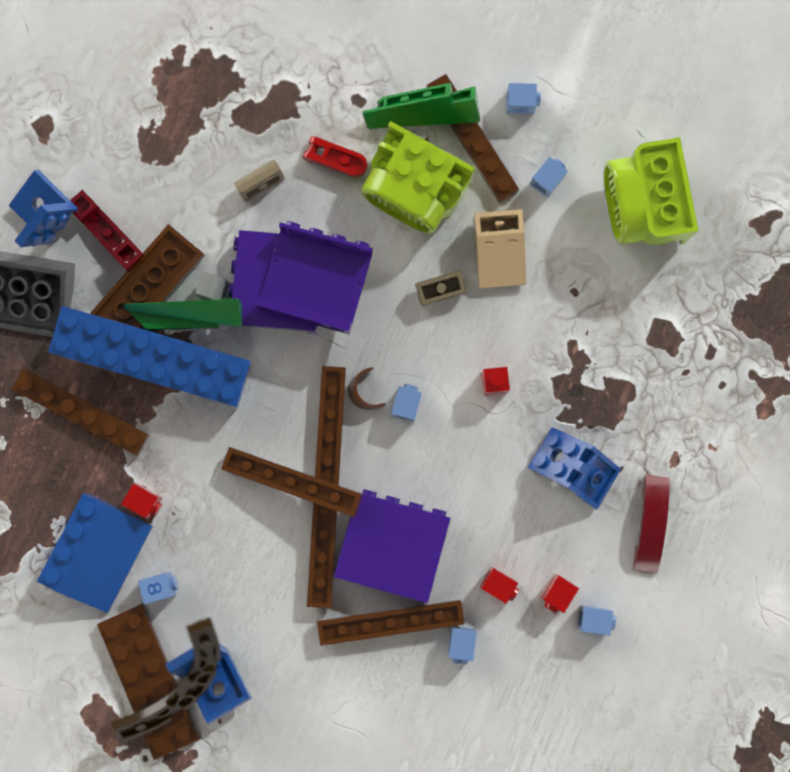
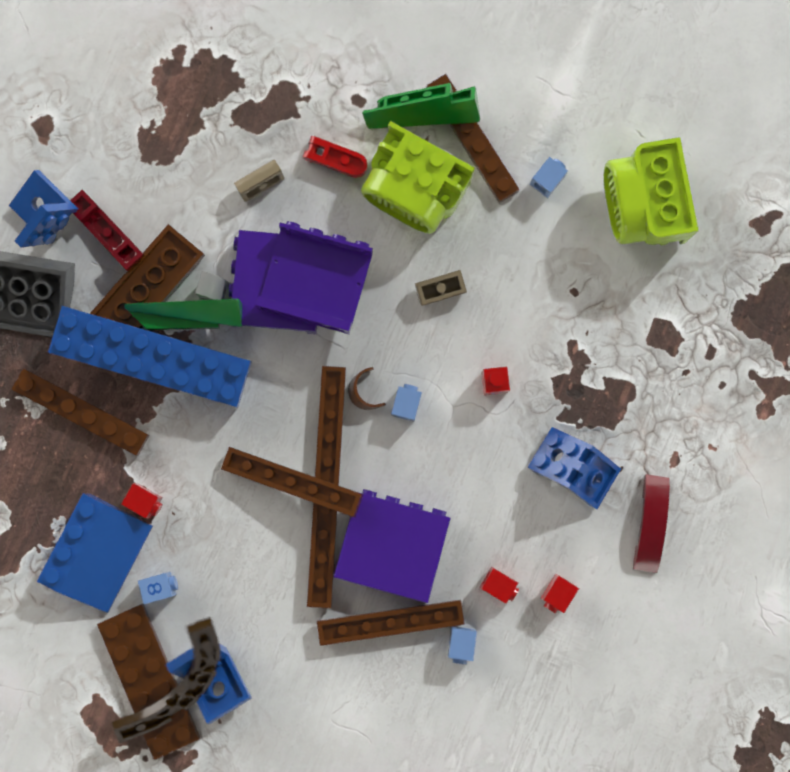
(500, 248): tan slope -> none
(522, 98): medium blue brick -> none
(596, 620): medium blue brick -> none

